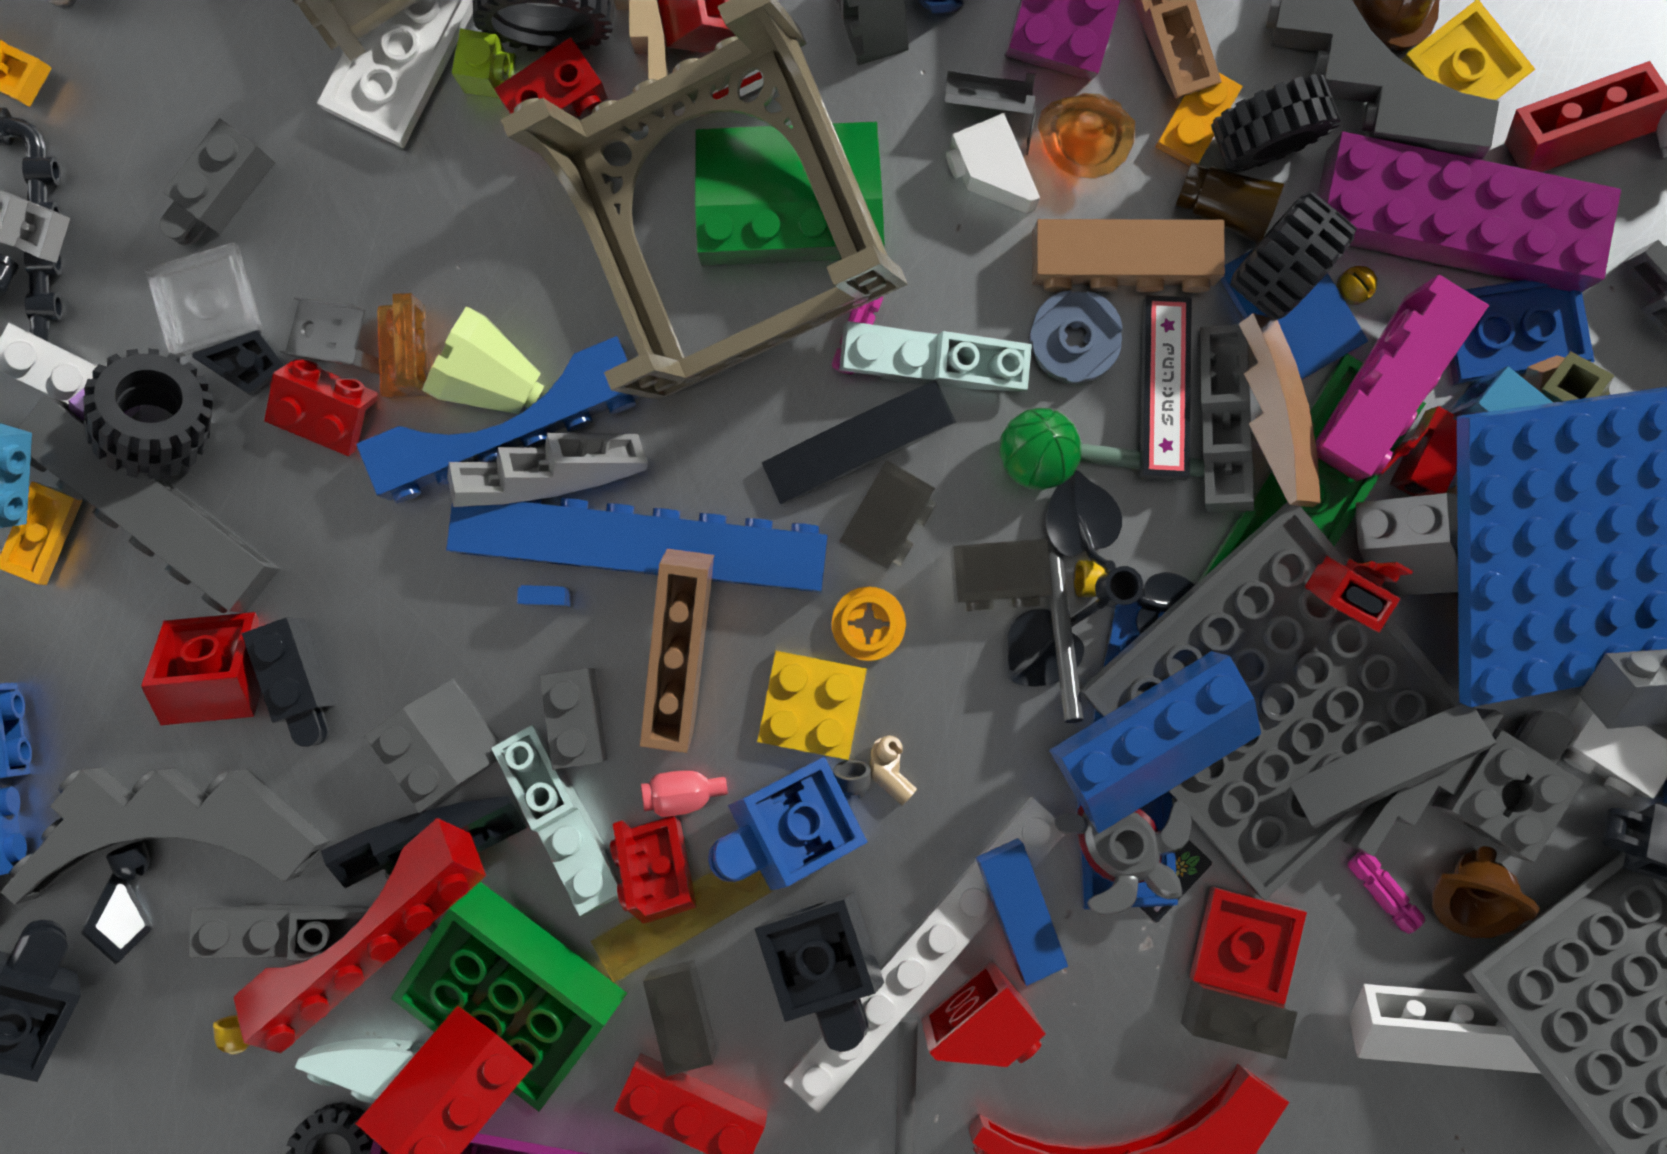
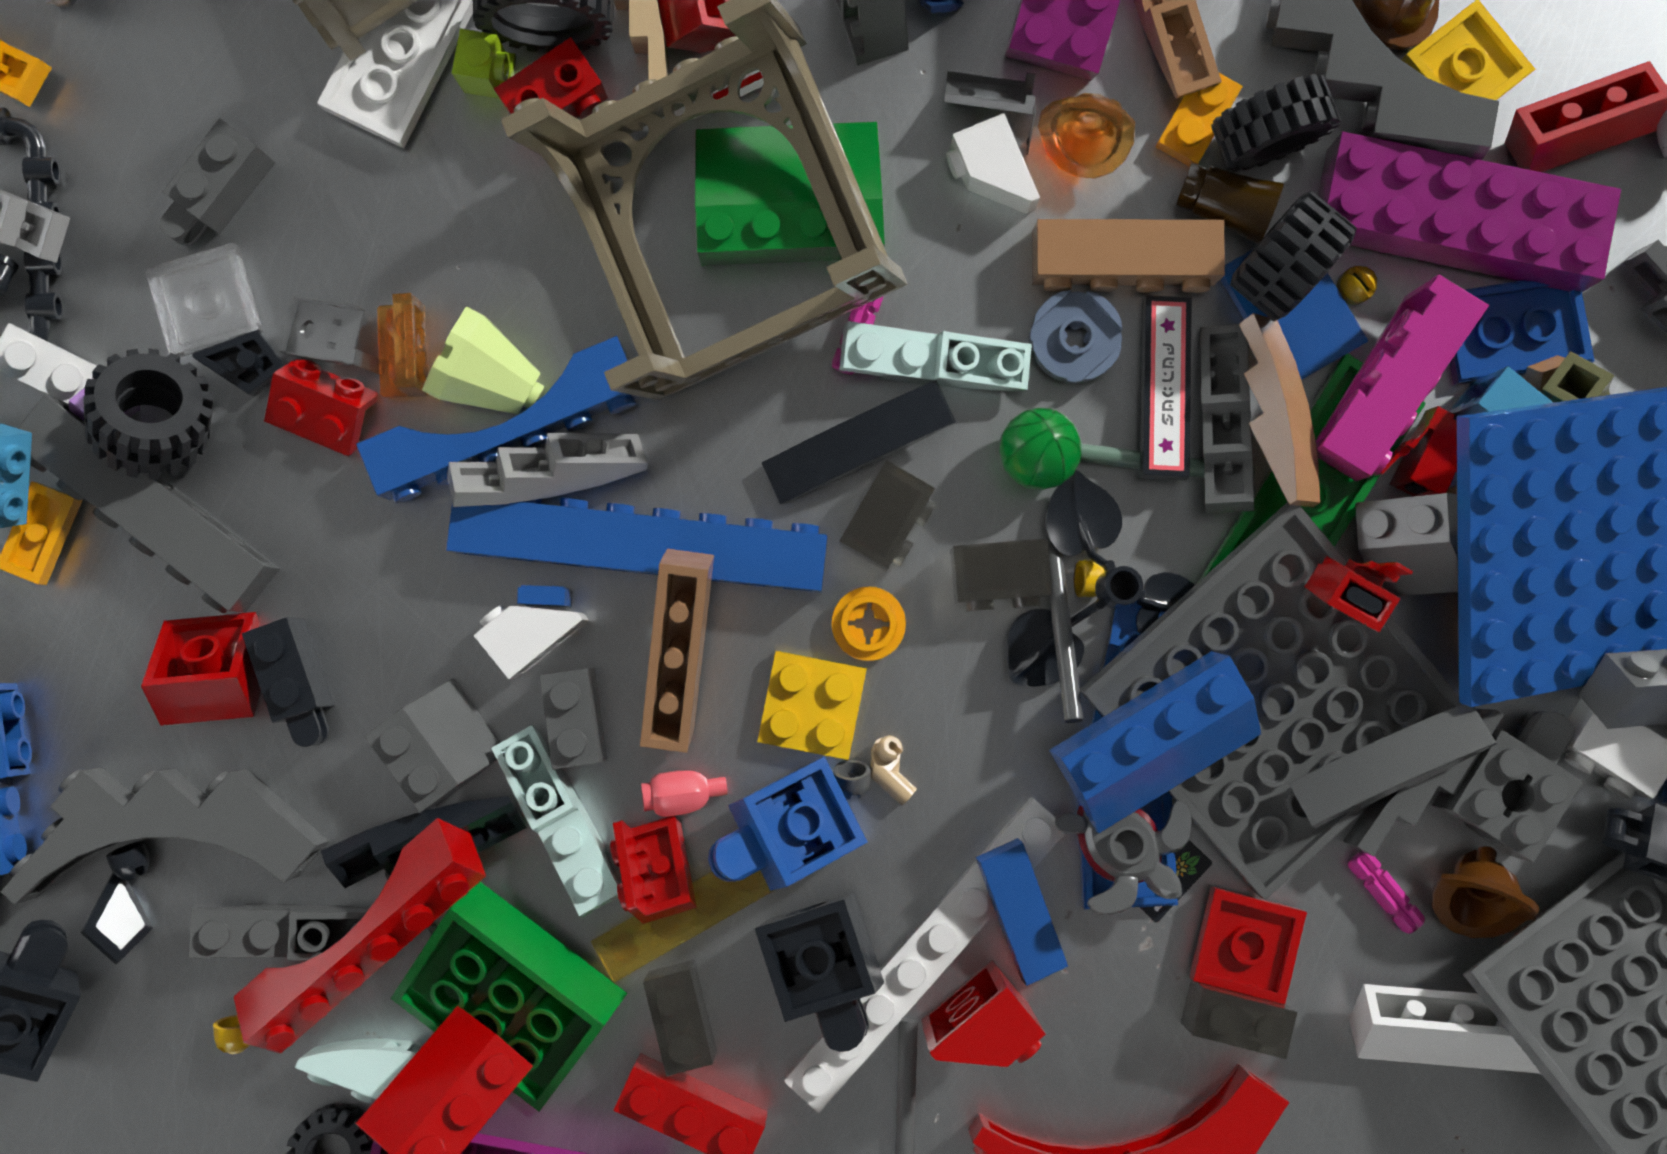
(525, 635): none -> white slope

